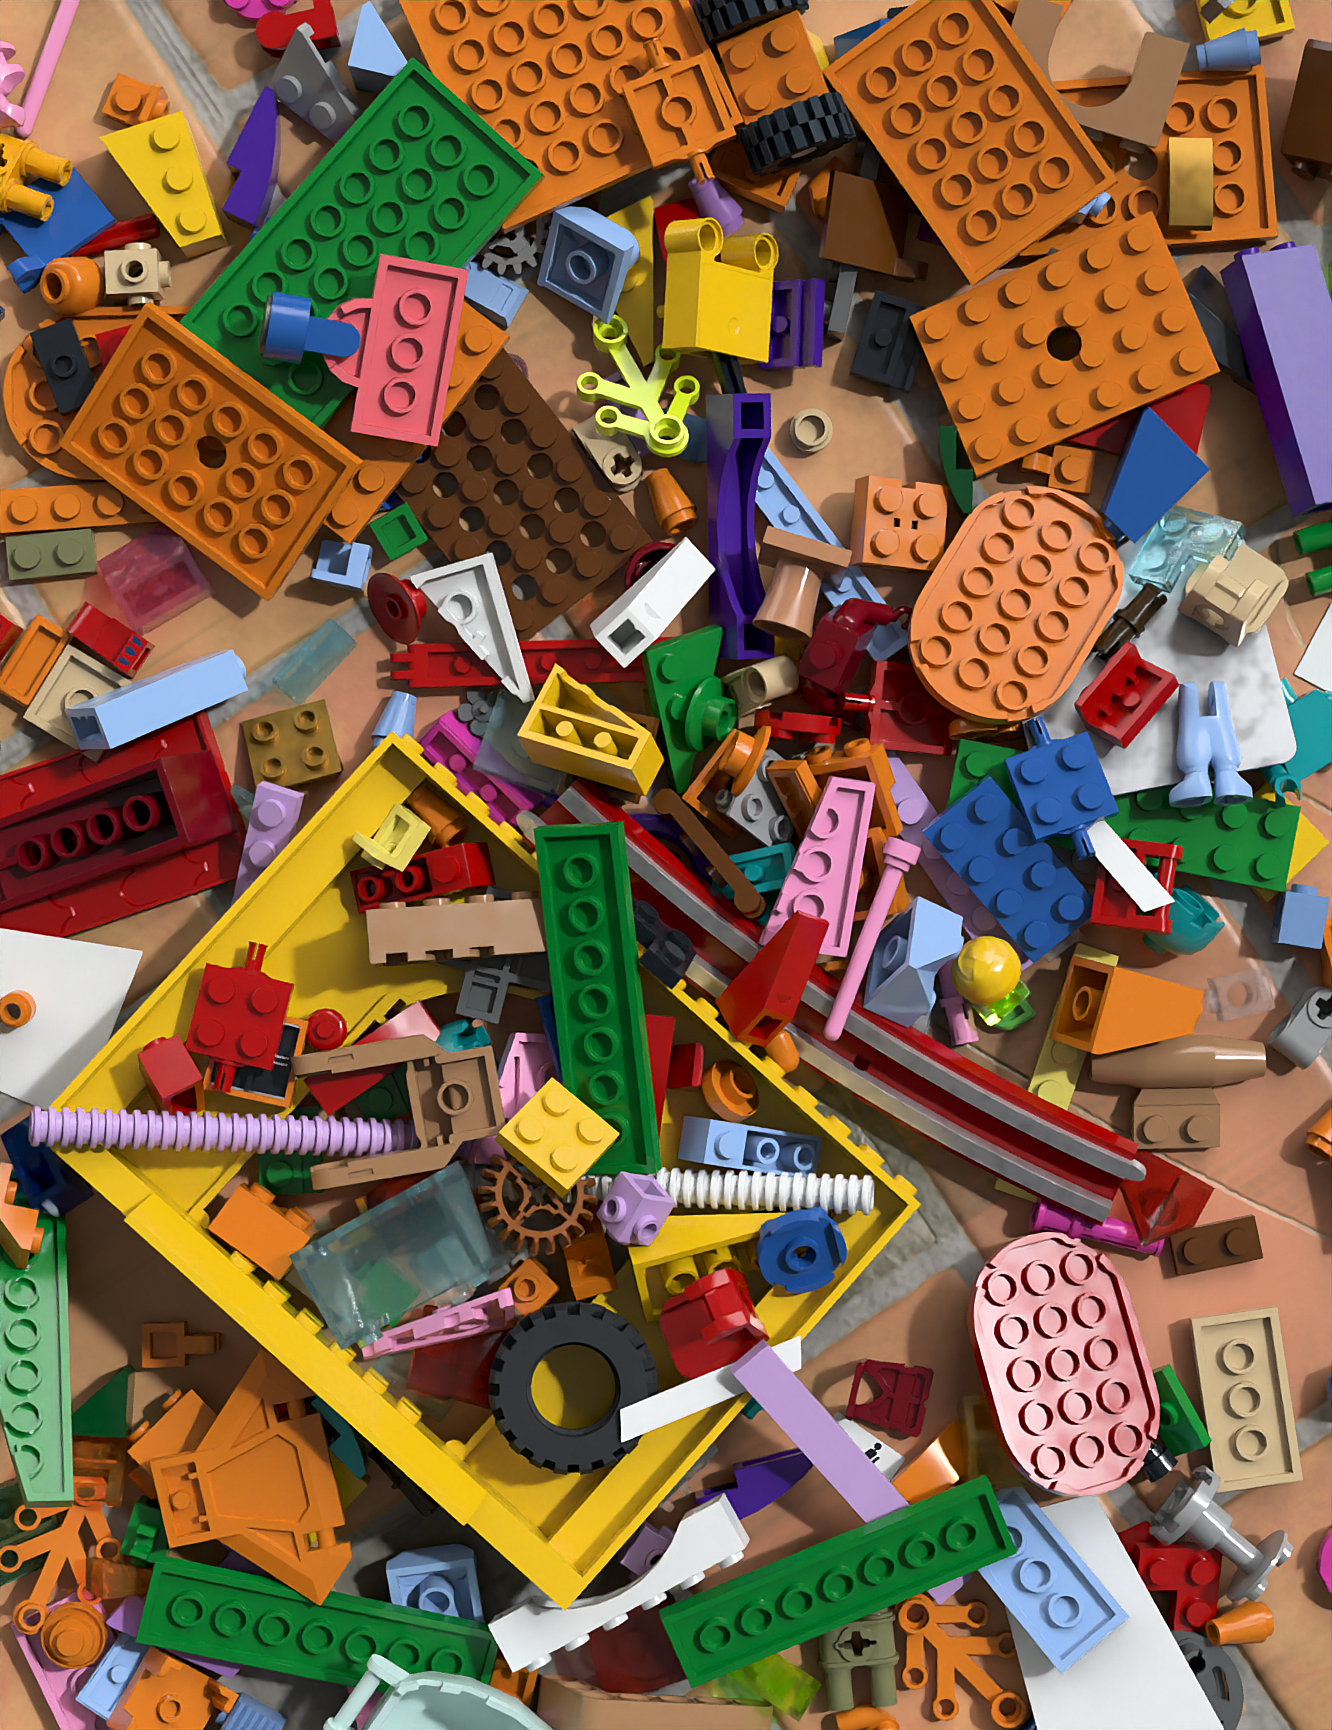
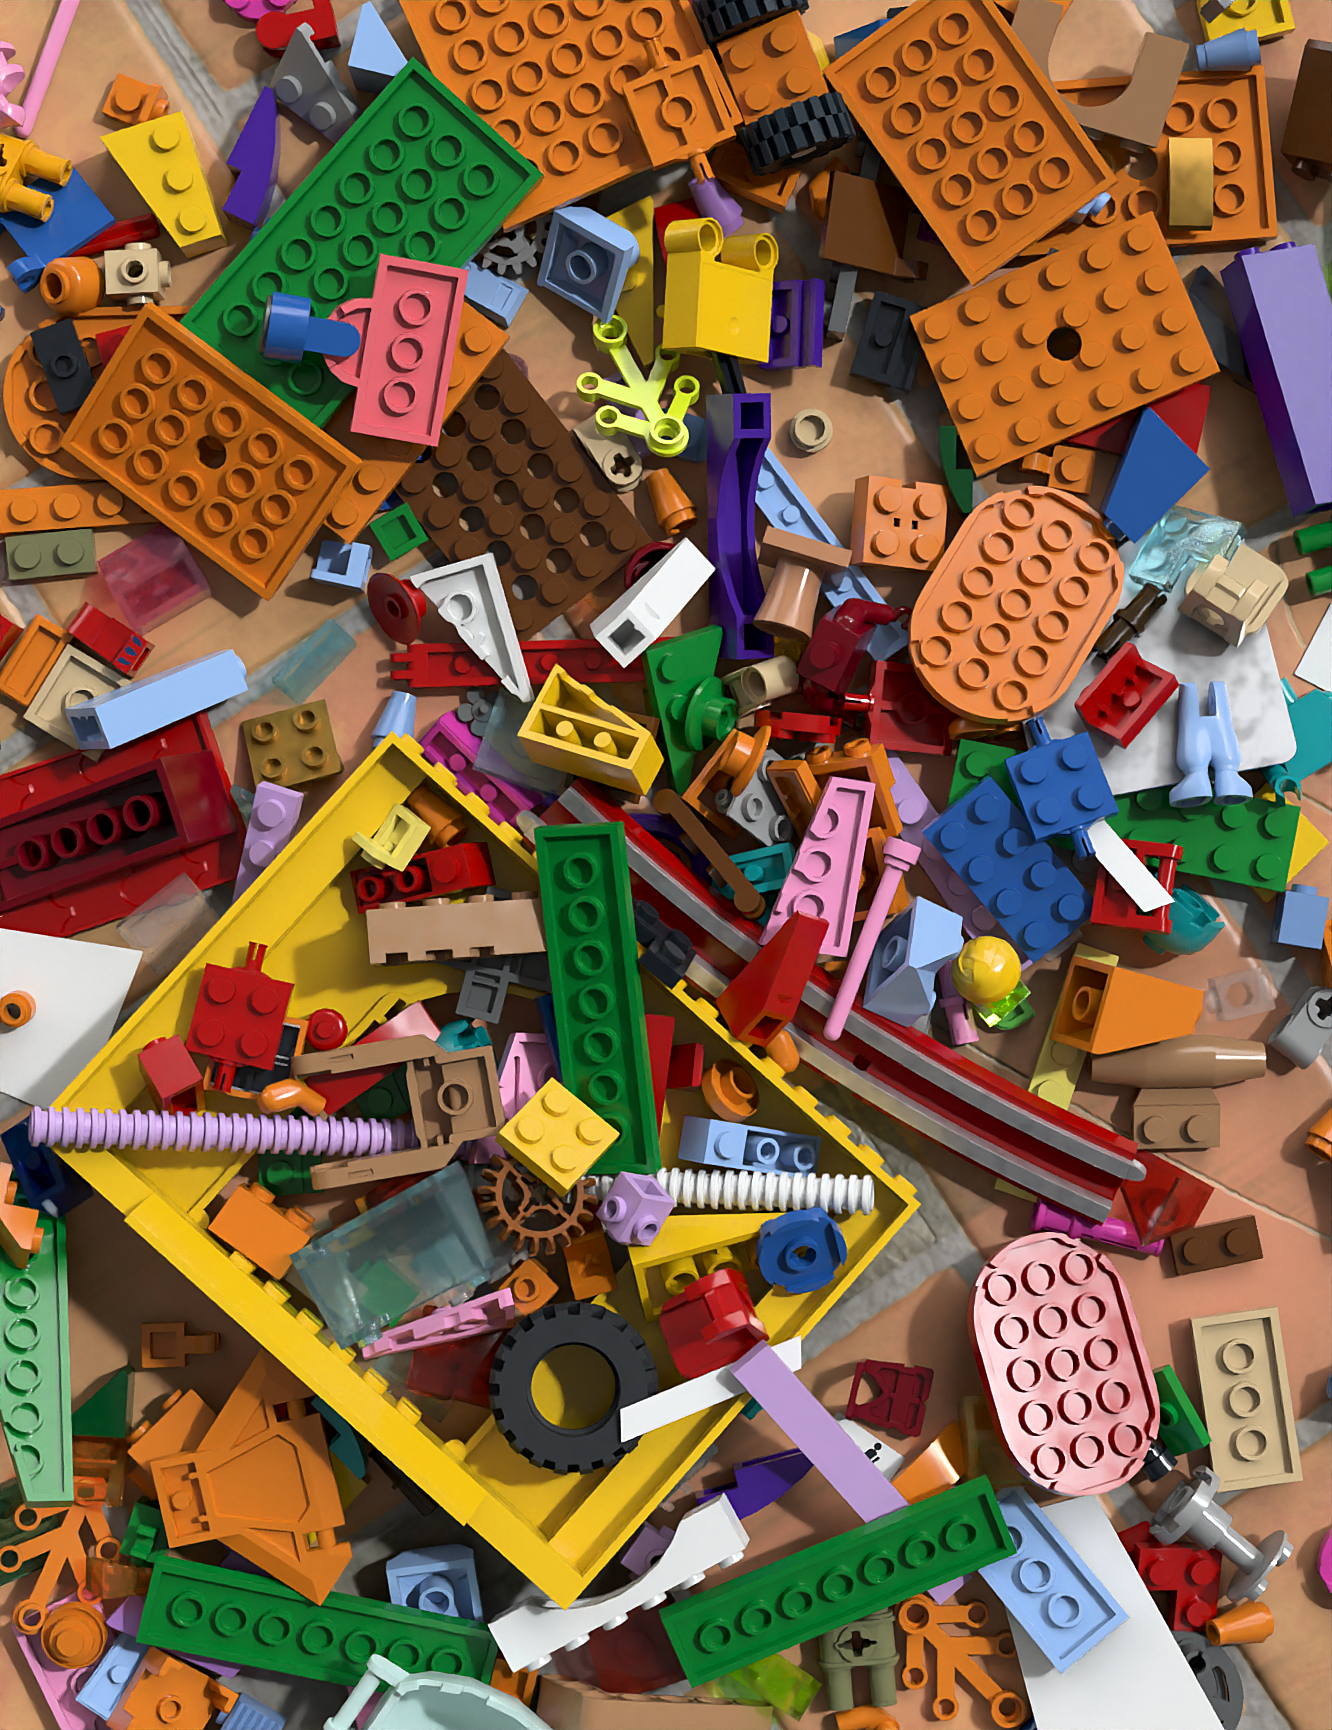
(169, 923): none -> clear plate
(289, 1094): none -> orange arm

